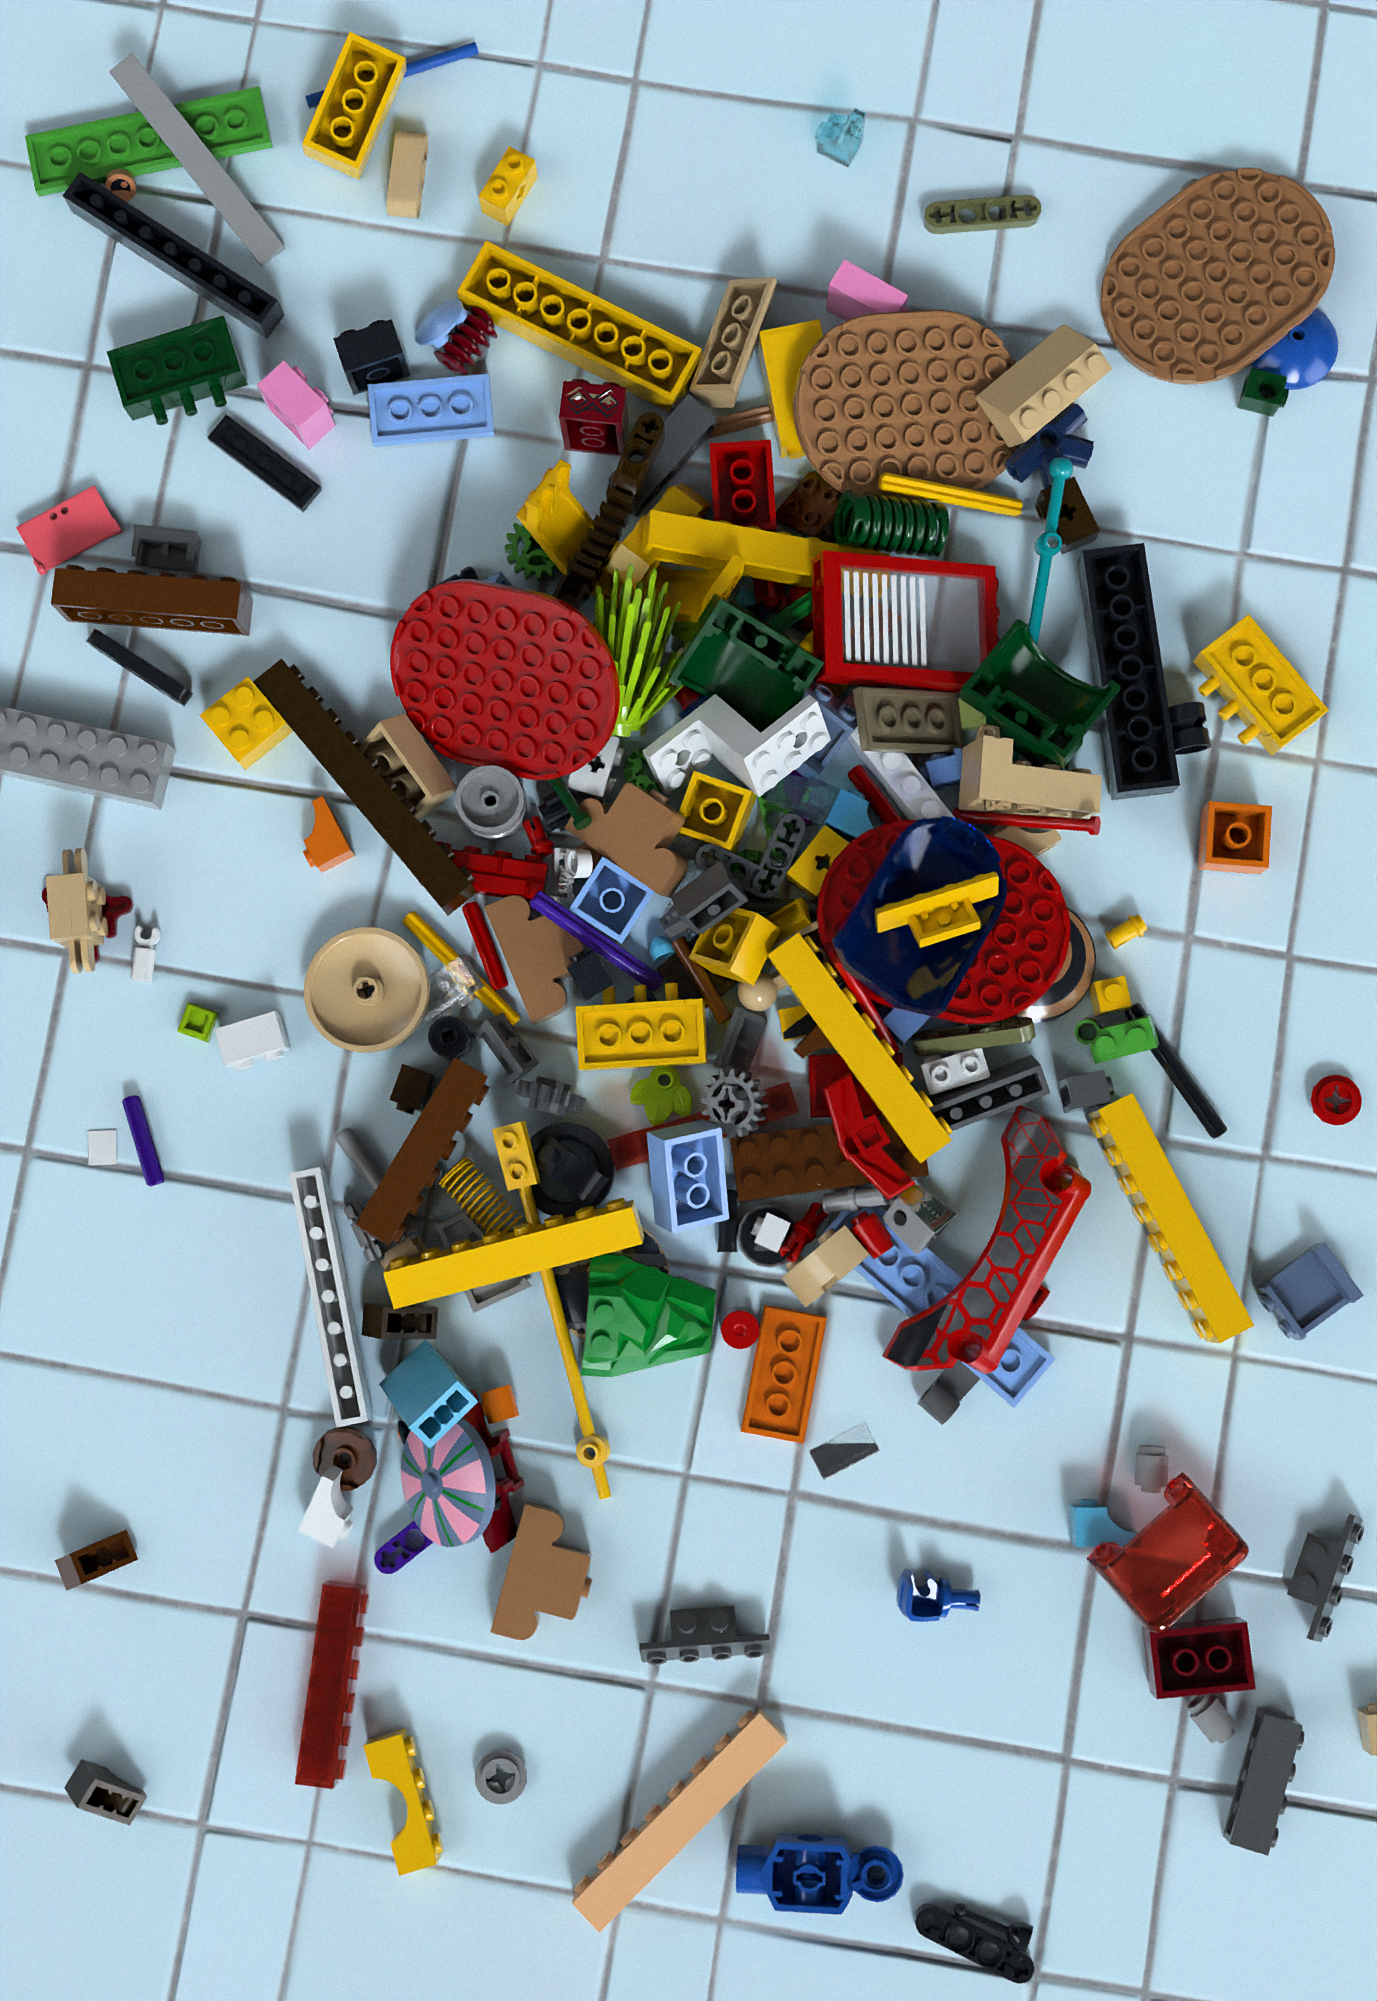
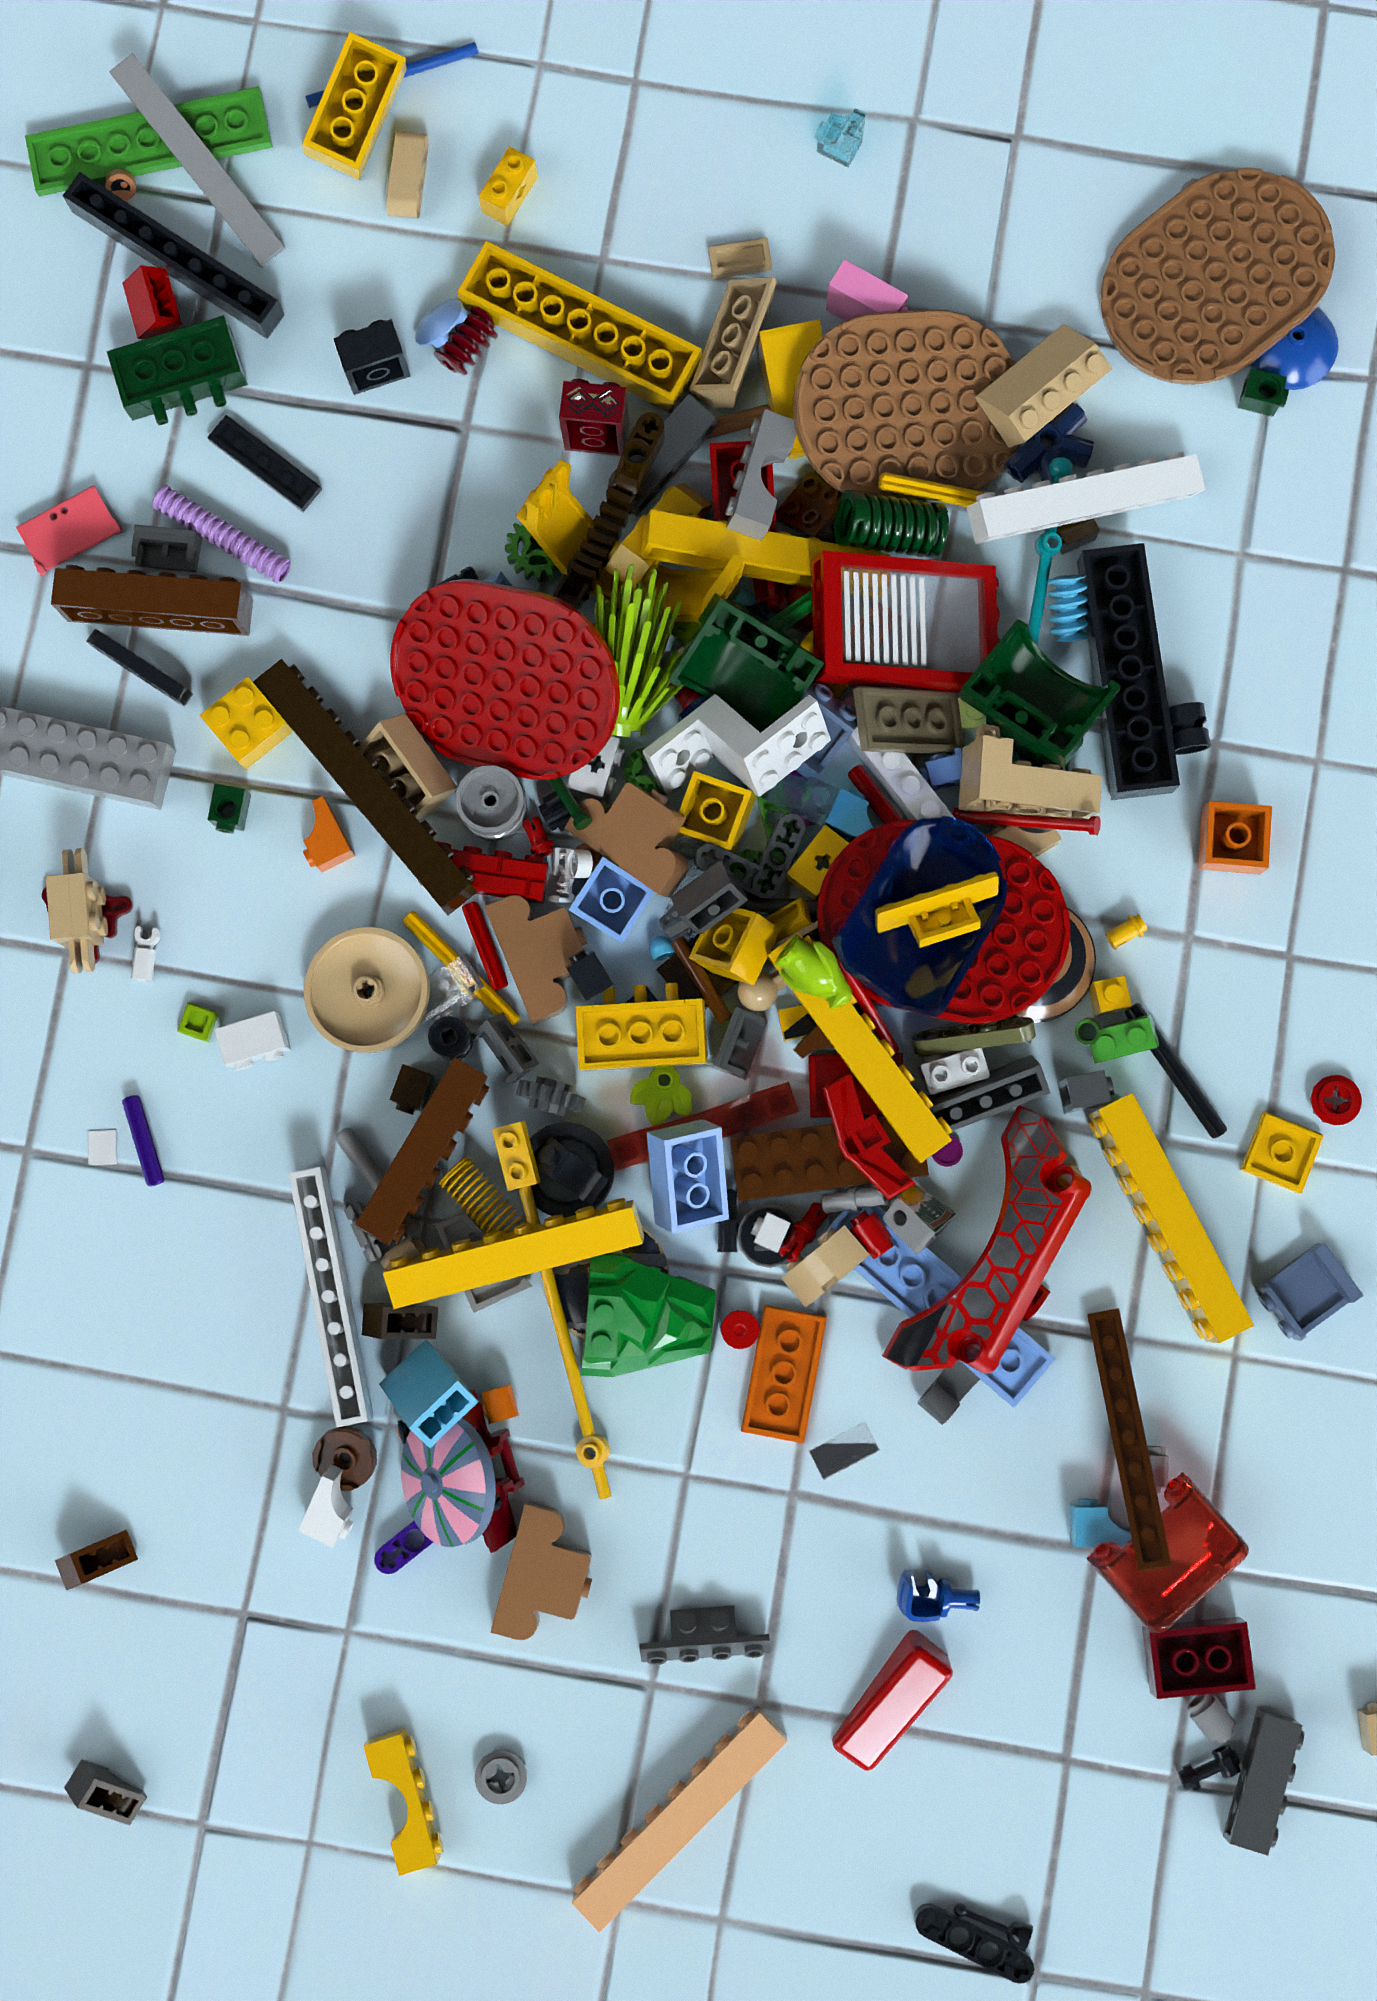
(151, 302): none -> red brick
(221, 534): none -> lavender piece
(223, 796): none -> dark green brick
(296, 404): bright pink brick -> none
(330, 1684): clear red brick -> none
(431, 410): light blue plate -> none
(596, 940): dark purple axle -> none
(736, 1088): dark grey gear -> none
(740, 258): none -> tan tile
(753, 505): none -> light grey arch
(813, 971): none -> lime animal
(815, 1873): blue brick -> none
(893, 1700): none -> piece
(904, 1024): medium blue brick -> none
(949, 1154): none -> magenta piece
(982, 218): olive beam -> none
(1068, 608): none -> medium azure piece
(1085, 498): none -> white brick
(1129, 1441): none -> reddish brown plate
(1224, 1761): none -> black bar
(1258, 686): yellow piece -> none
(1282, 1152): none -> yellow tile
(1321, 1573): dark grey bracket -> none

